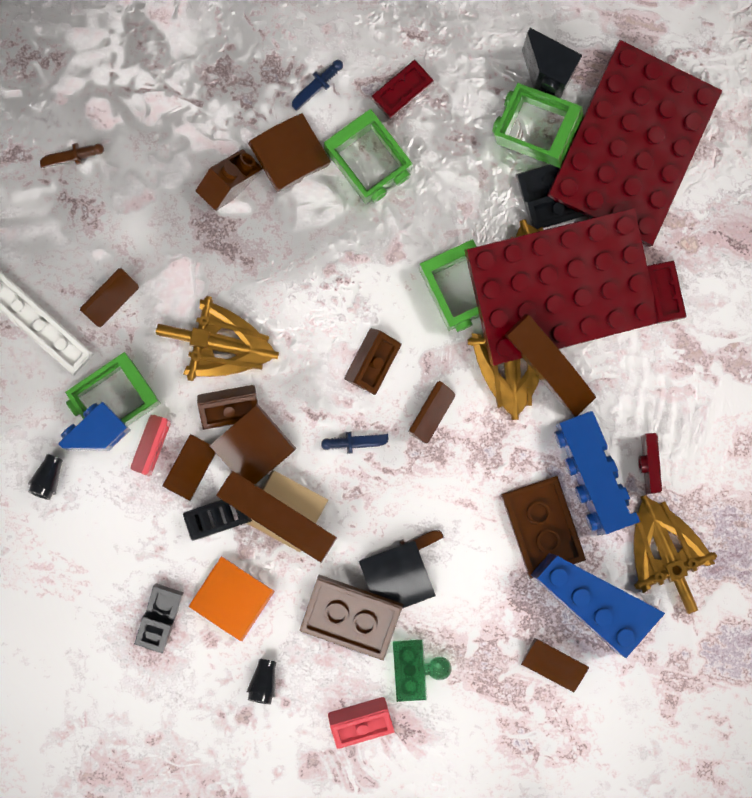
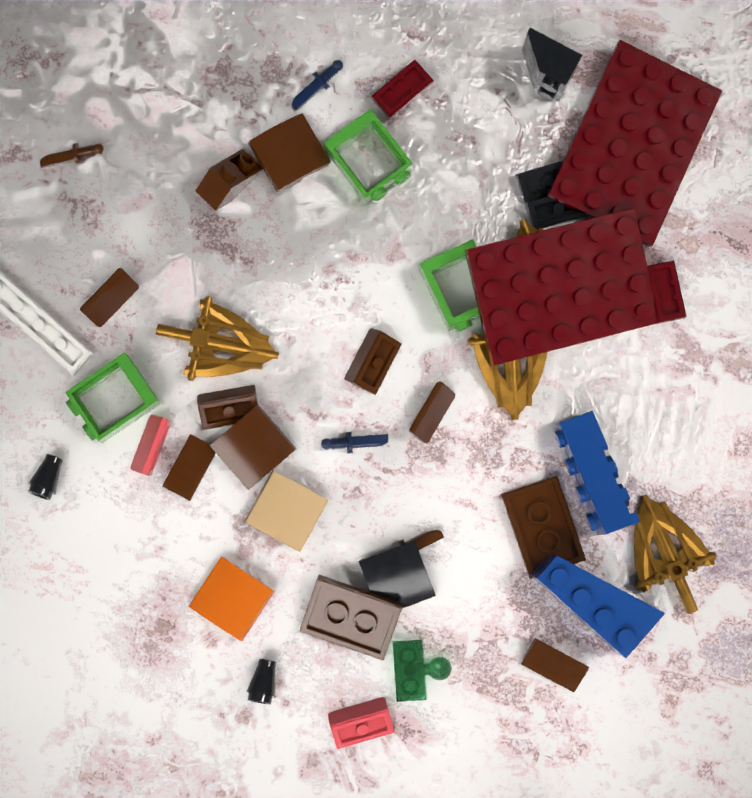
(96, 432): blue slope -> none
(159, 618): slope -> none
(199, 523): black slope -> none
(276, 516): reddish brown slope -> none
(550, 365): reddish brown slope -> none
(572, 116): bright green window -> none
(650, 463): dark red plate -> none

